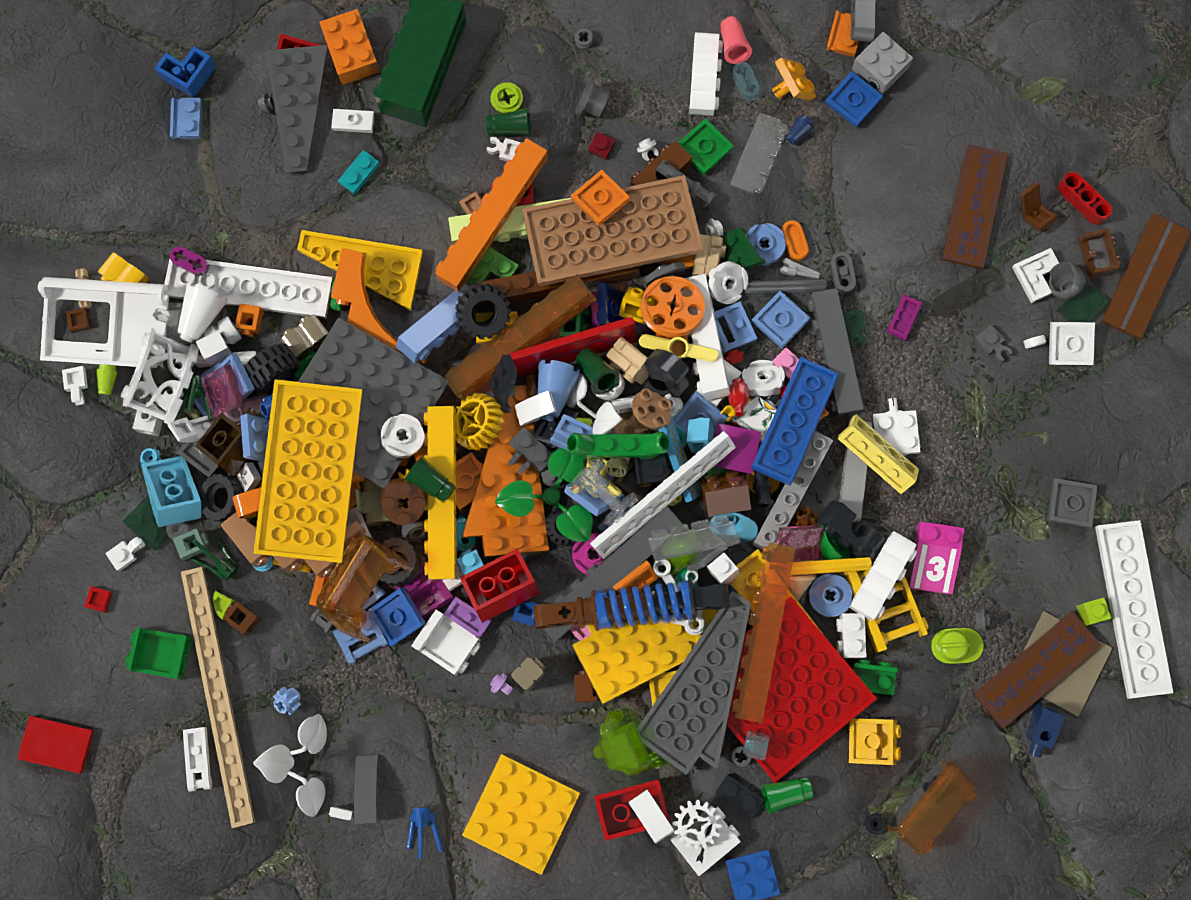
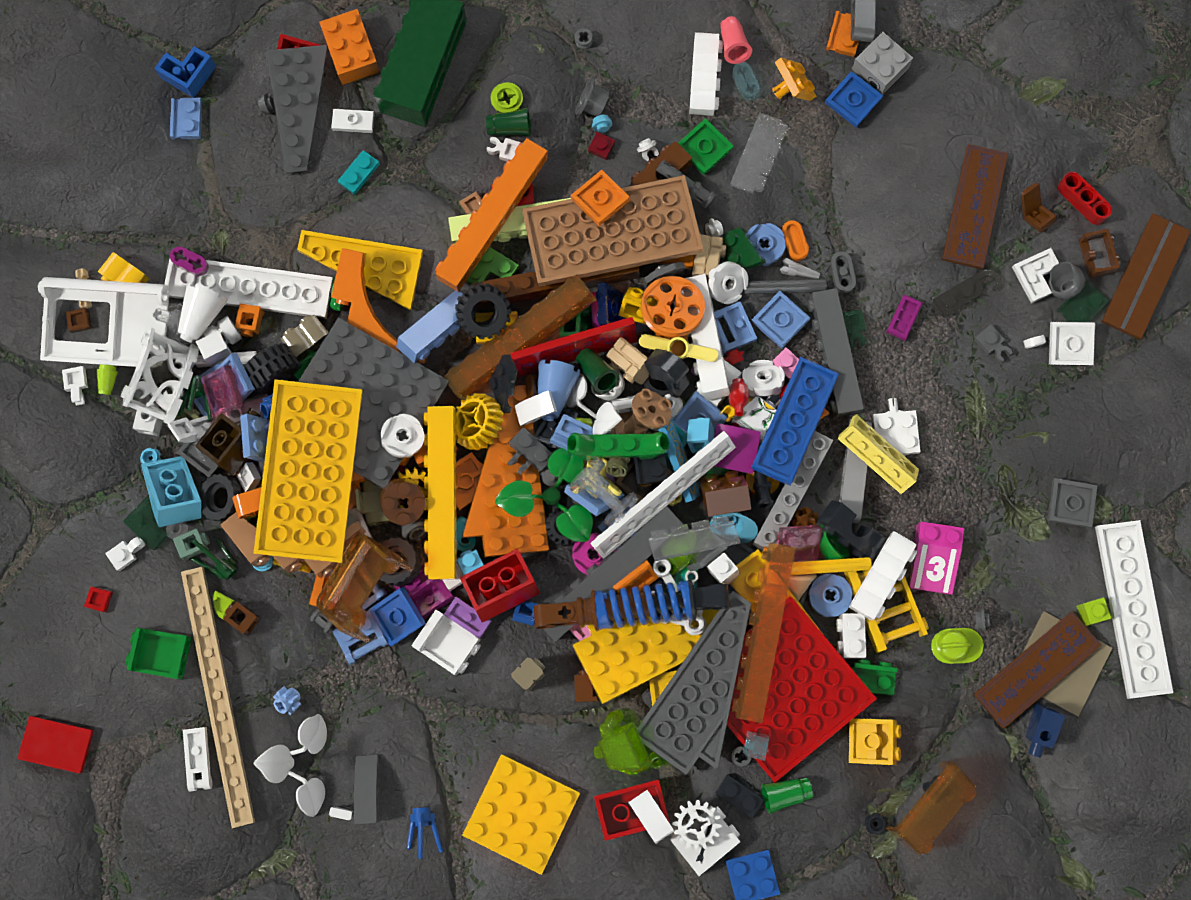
(430, 480): dark green plant -> none
(498, 682): lavender plate -> none
(601, 123): none -> medium azure plate
(800, 128): dark blue cone -> none

